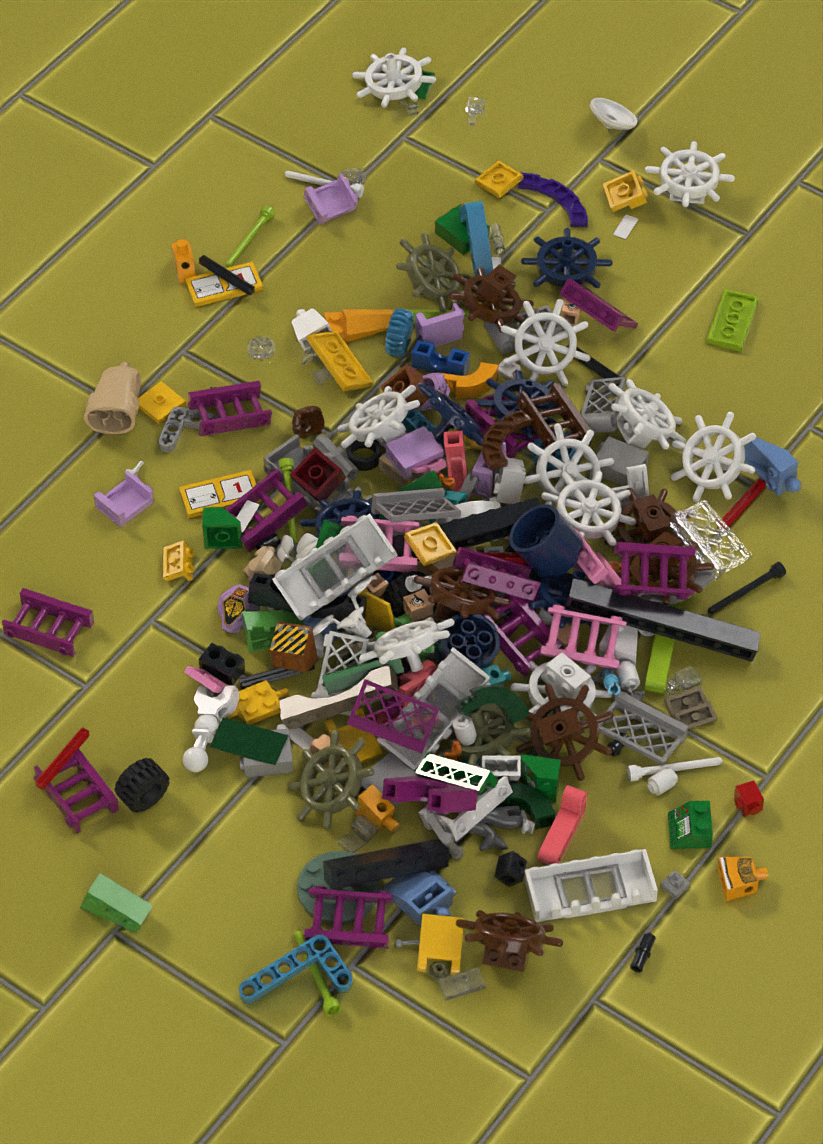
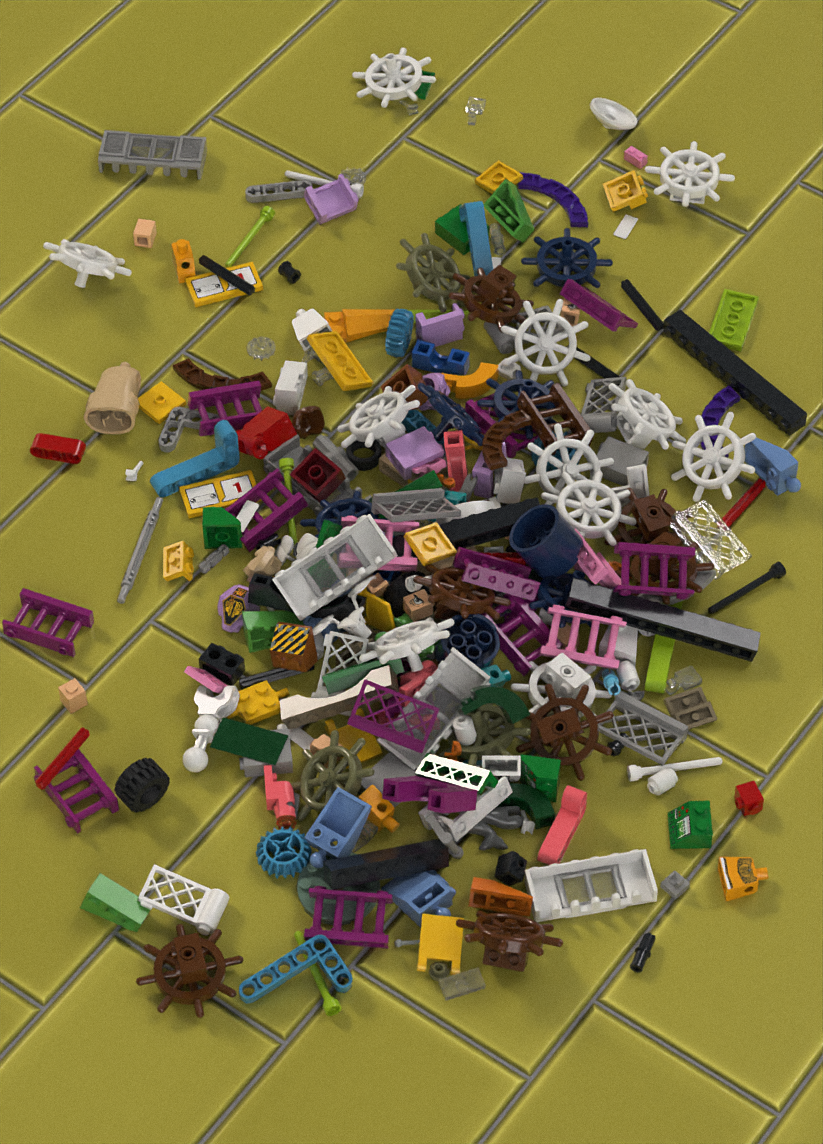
(58, 448): none -> red beam
(72, 695): none -> light nougat brick
(87, 260): none -> white piece
(125, 500): lavender panel -> none
(140, 550): none -> light grey axle
(144, 233): none -> light nougat brick
(152, 152): none -> light grey window
(190, 967): none -> reddish brown piece
(196, 377): none -> reddish brown tile
(202, 466): none -> dark azure beam
(206, 915): none -> white piece
(213, 559): none -> light grey axle
(265, 433): none -> red piece
(278, 189): none -> light grey beam
(281, 799): none -> coral plate
(285, 858): none -> dark azure gear
(289, 272): none -> black bush
(290, 387): none -> white wedge
(340, 822): none -> medium blue slope
(499, 897): none -> orange slope
(510, 210): none -> bright green wedge
(635, 157): none -> bright pink piece
(642, 305): none -> black axle
(716, 408): none -> dark purple tile
(735, 372): none -> black brick

